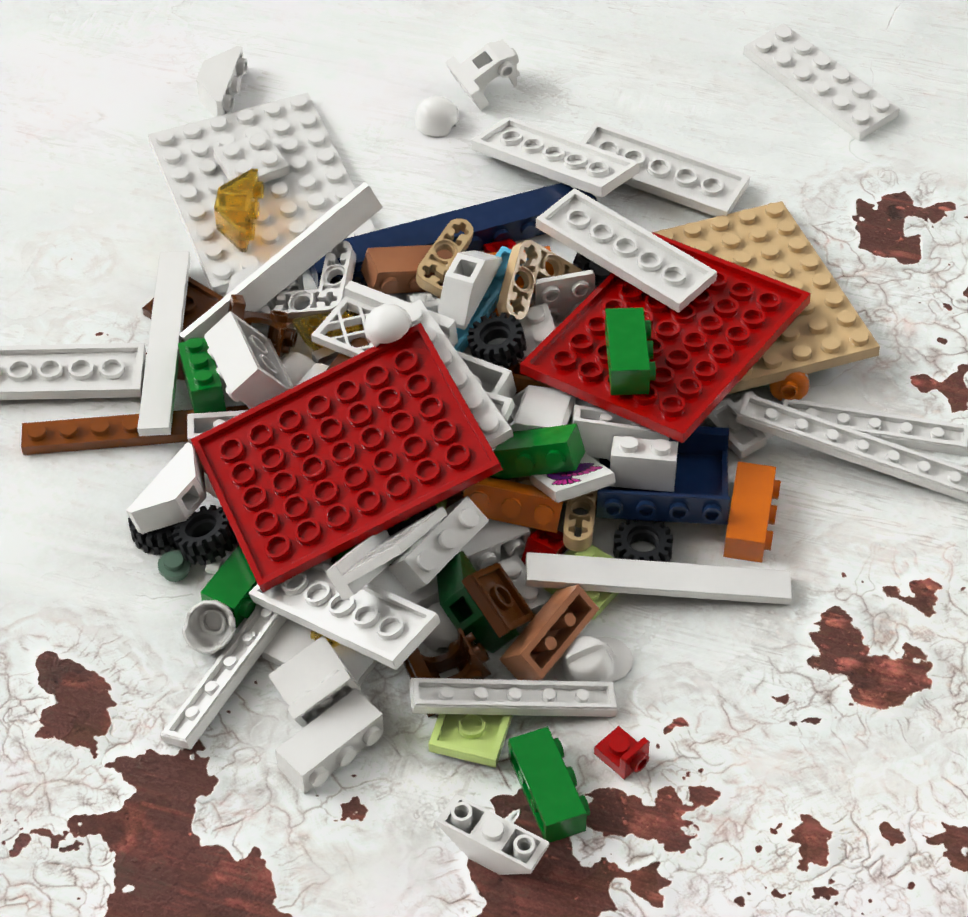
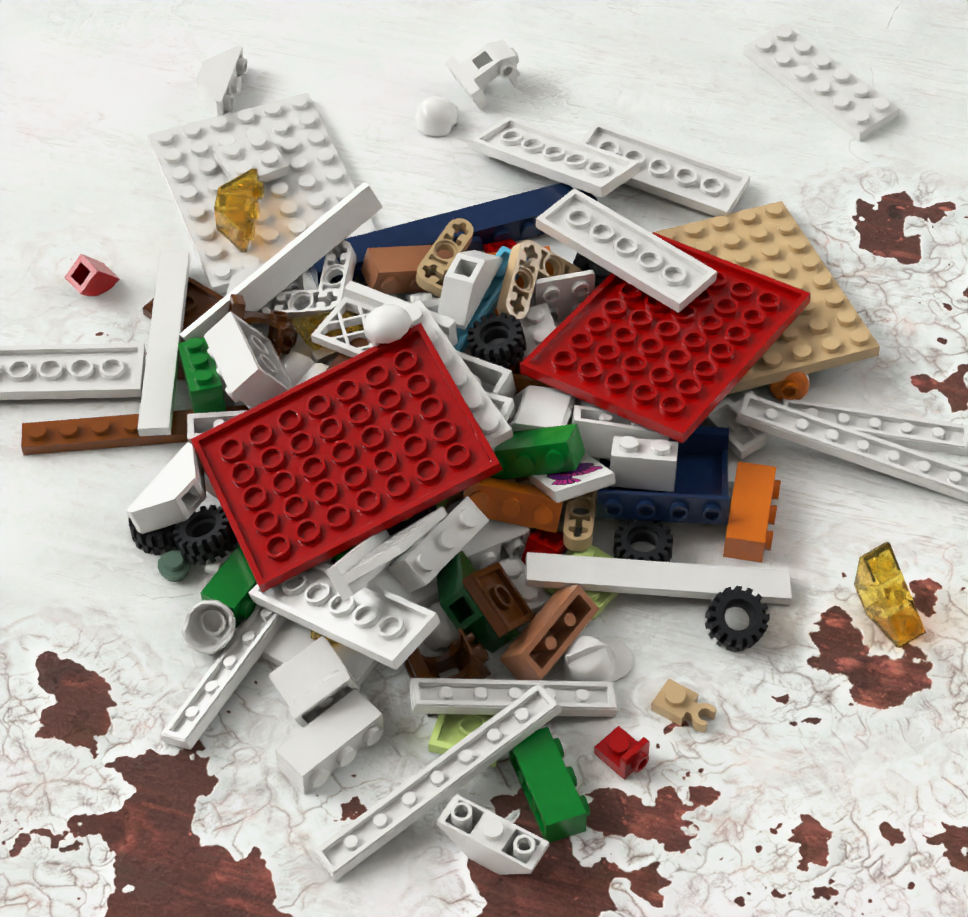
(90, 276): none -> red brick
(436, 781): none -> white tile
(629, 351): green brick -> none
(680, 703): none -> tan plate
(737, 638): none -> black tyre
(887, 596): none -> clear yellow slope

